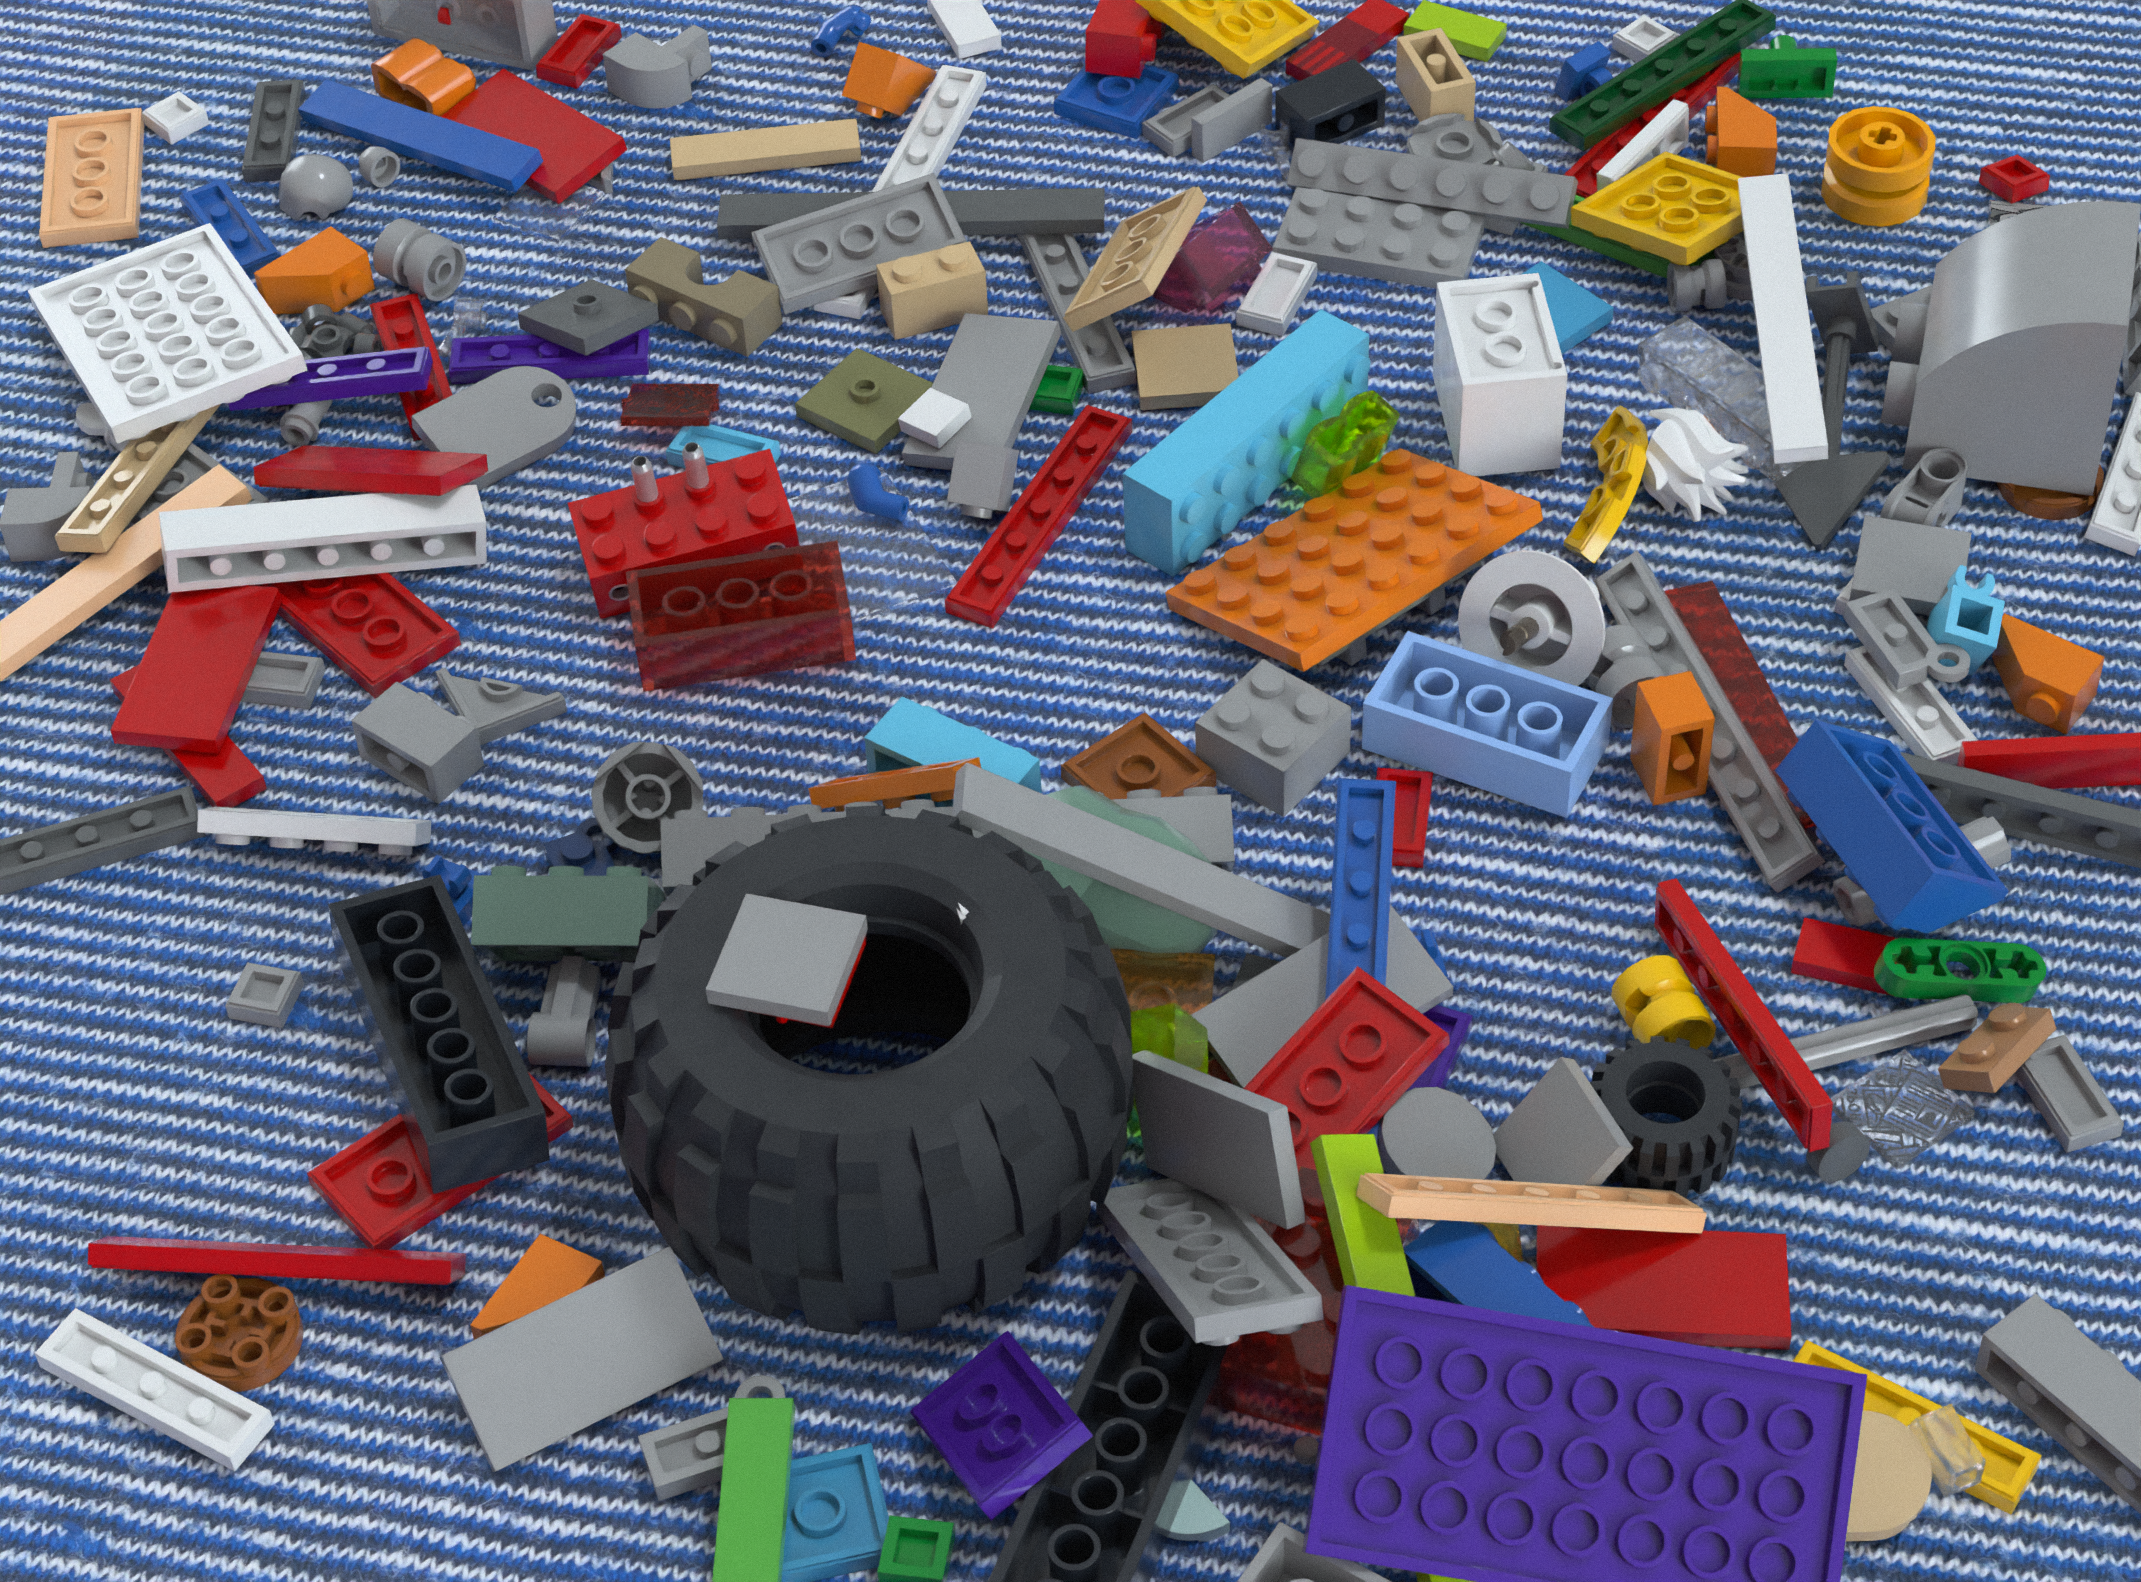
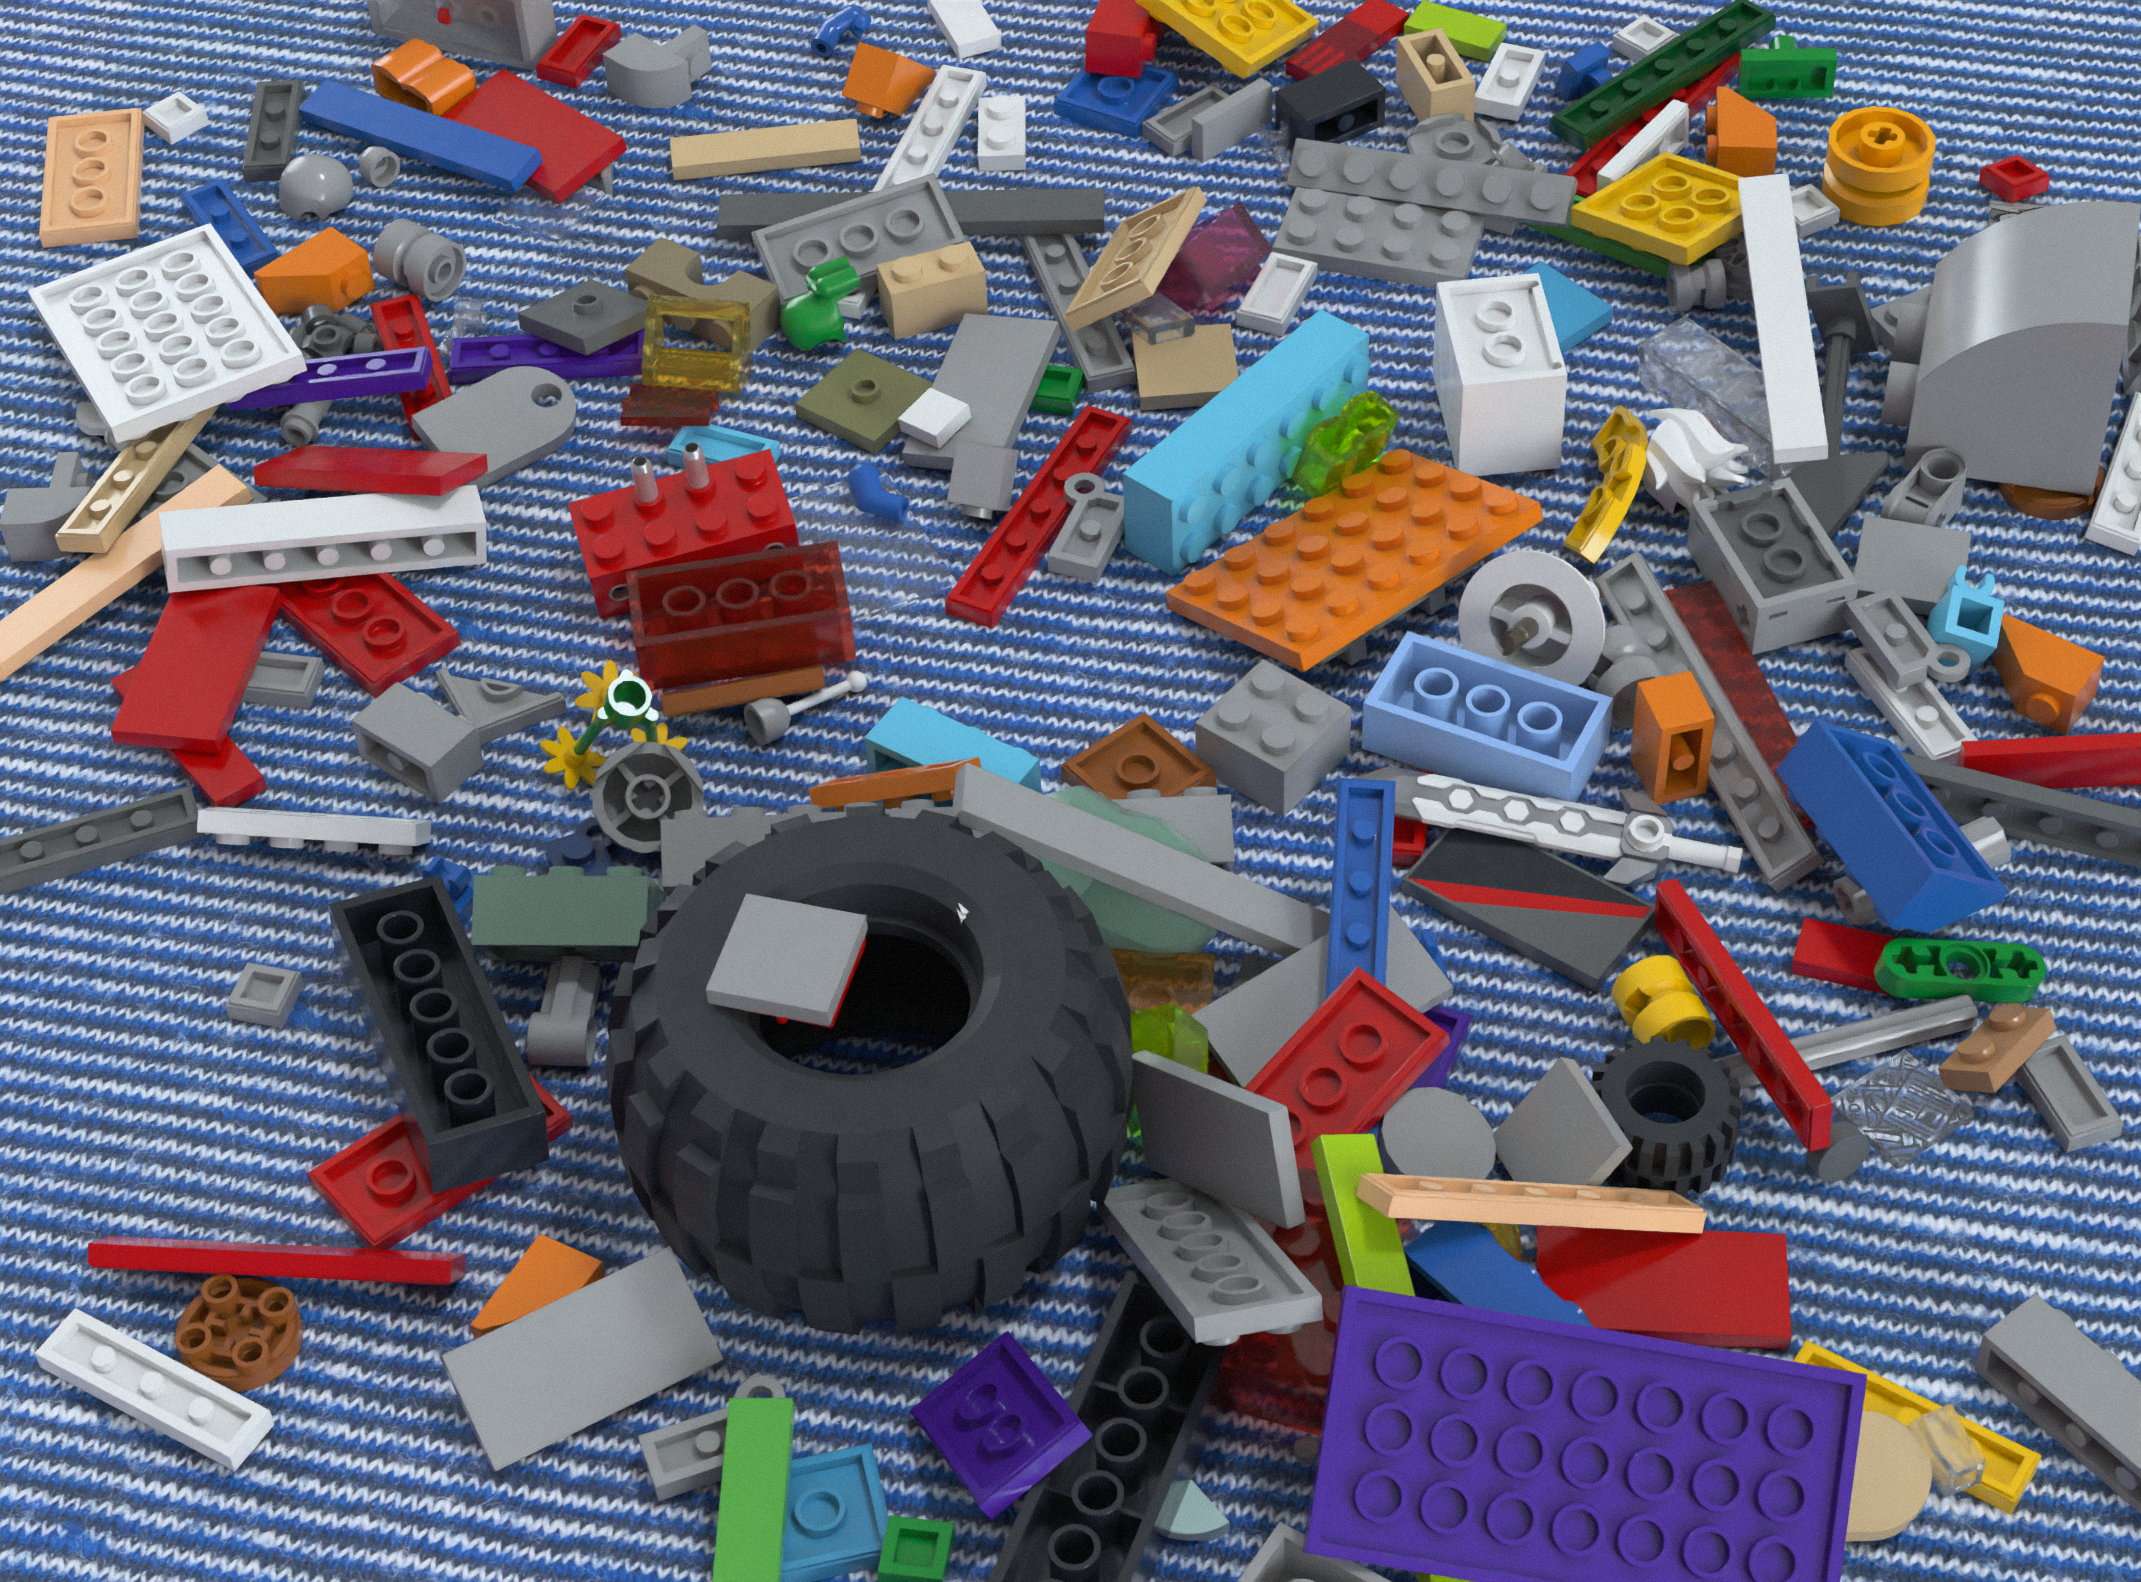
(617, 701): none -> plant
(696, 367): none -> clear yellow tile
(742, 691): none -> dark orange tile
(770, 718): none -> light grey hinge
(815, 315): none -> green piece
(1001, 133): none -> white plate
(1089, 531): none -> light grey hinge
(1157, 319): none -> clear tile
(1509, 81): none -> white plate
(1531, 902): none -> tile
(1636, 839): none -> sword
(1771, 565): none -> piece
(1812, 211): none -> white tile

